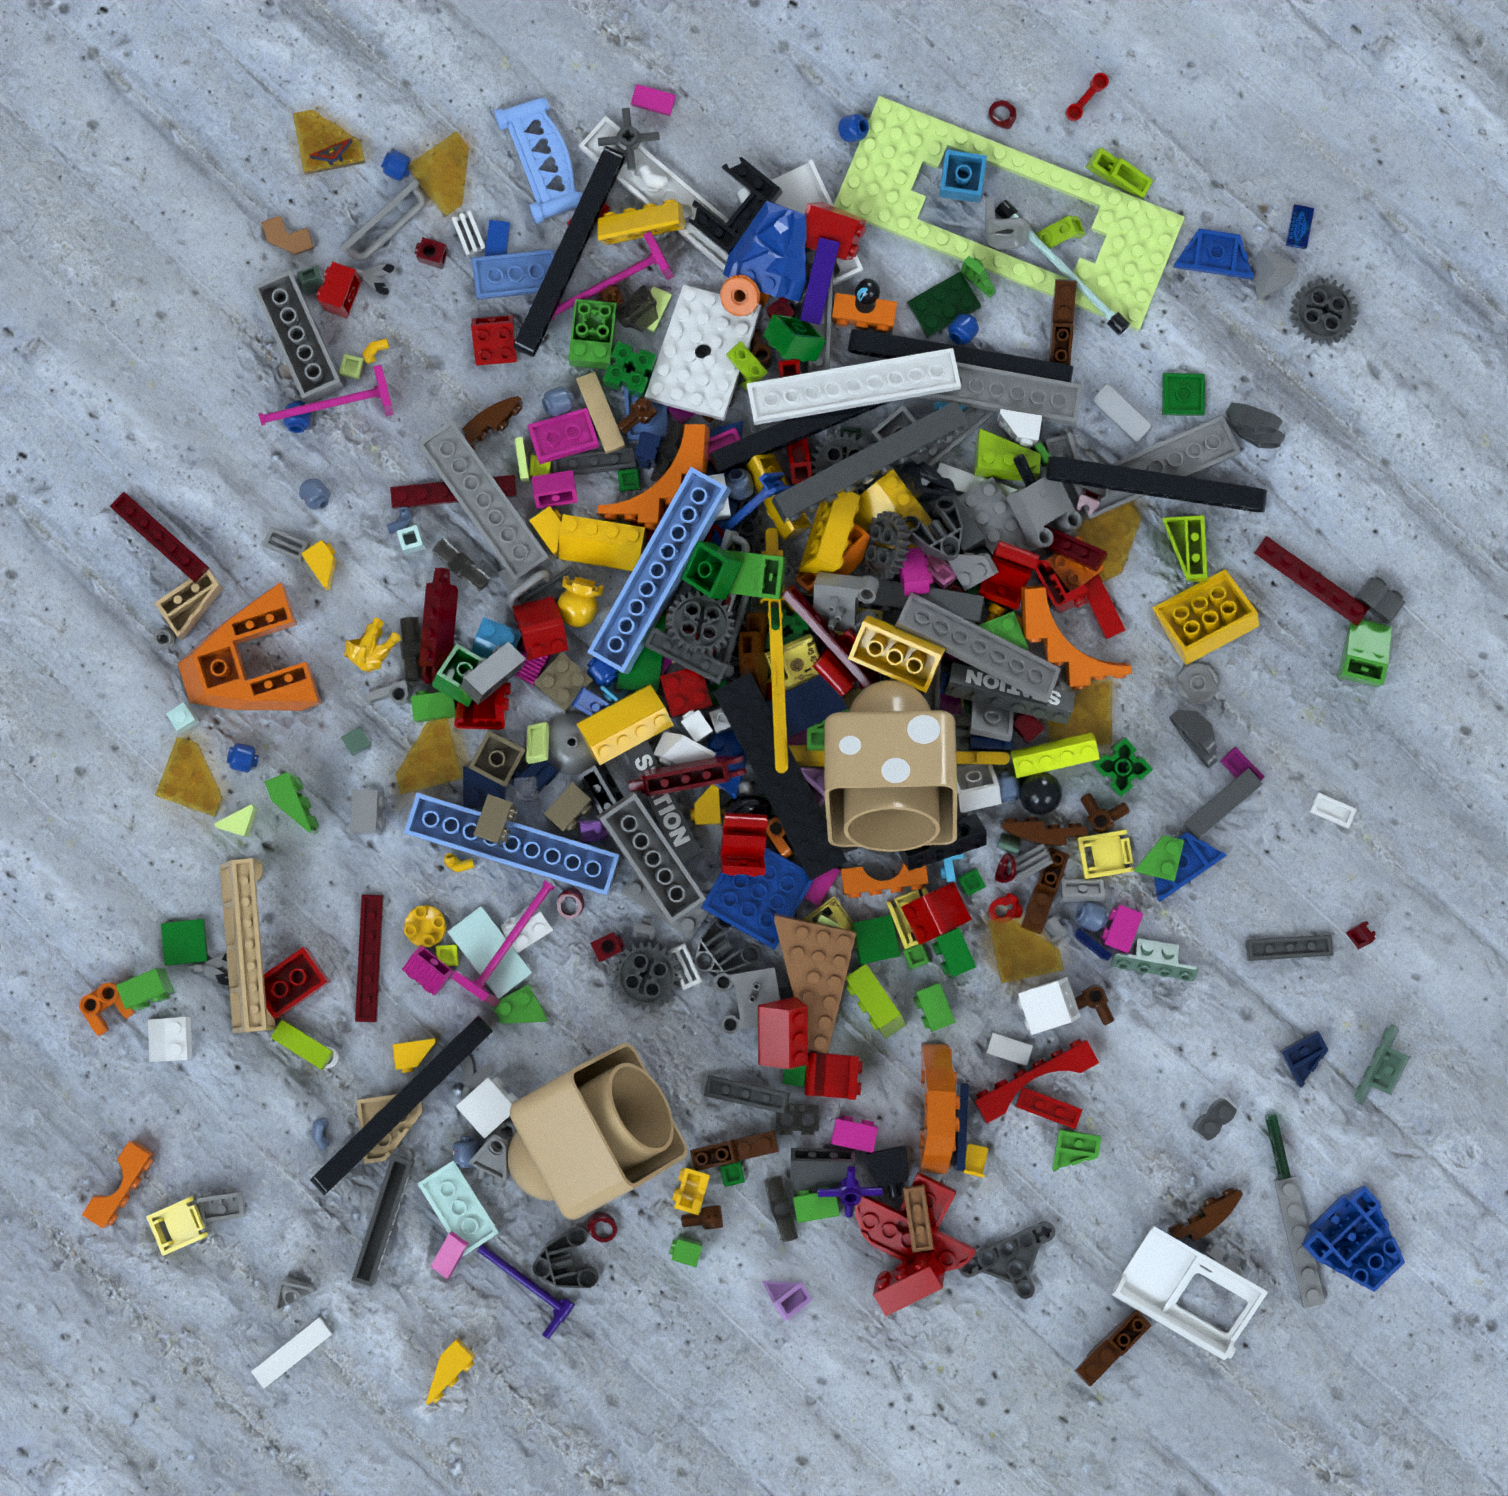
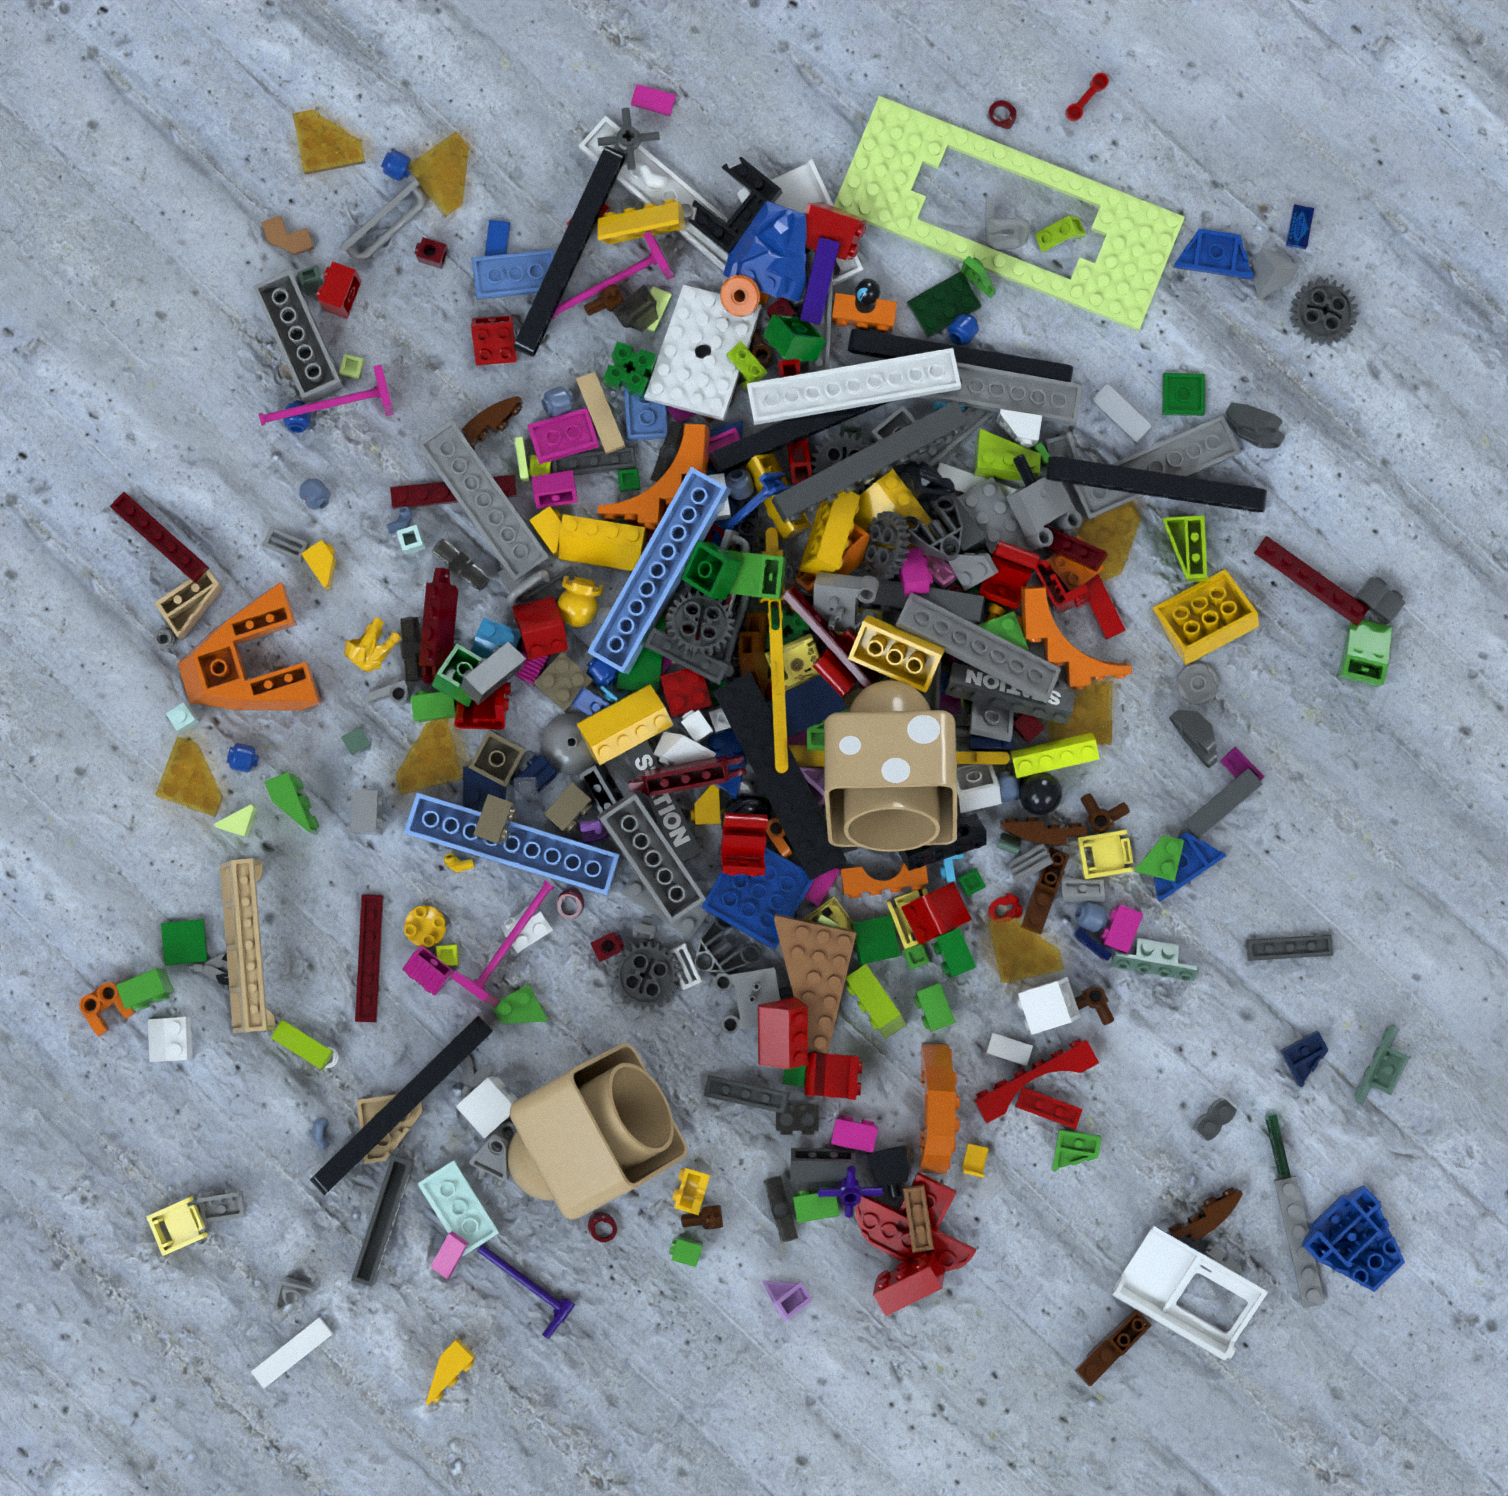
(133, 1161): orange arch -> none
(293, 982): red brick -> none
(332, 152): dark blue piece -> none
(370, 276): light grey piece -> none
(372, 348): yellow arm -> none
(412, 1054): yellow slope -> none
(462, 217): white tile -> none
(464, 1151): sand blue head -> none
(479, 941): light aqua tile -> none
(518, 120): light blue piece -> none
(537, 742): yellowish green tile -> none
(566, 1279): dark grey connector -> none
(592, 334): bright green slope -> none
(641, 411): reddish brown axle -> none
(647, 450): dark blue brick -> none
(732, 1174): green tile -> none
(734, 1150): reddish brown slope -> none
(853, 128): blue head -> none
(961, 1136): dark blue tile -> none
(962, 176): dark azure brick -> none
(1001, 872): dark red piece -> none
(1020, 1254): dark grey beam -> none
(1053, 929): light grey tile -> none
(1062, 321): reddish brown slope -> none
(1089, 498): tile -> none
(1115, 320): light aqua hose -> none
(1119, 173): lime slope -> none
(1134, 767): green brick -> none
(1332, 810): white tile -> none
(1361, 935): dark red tile -> none

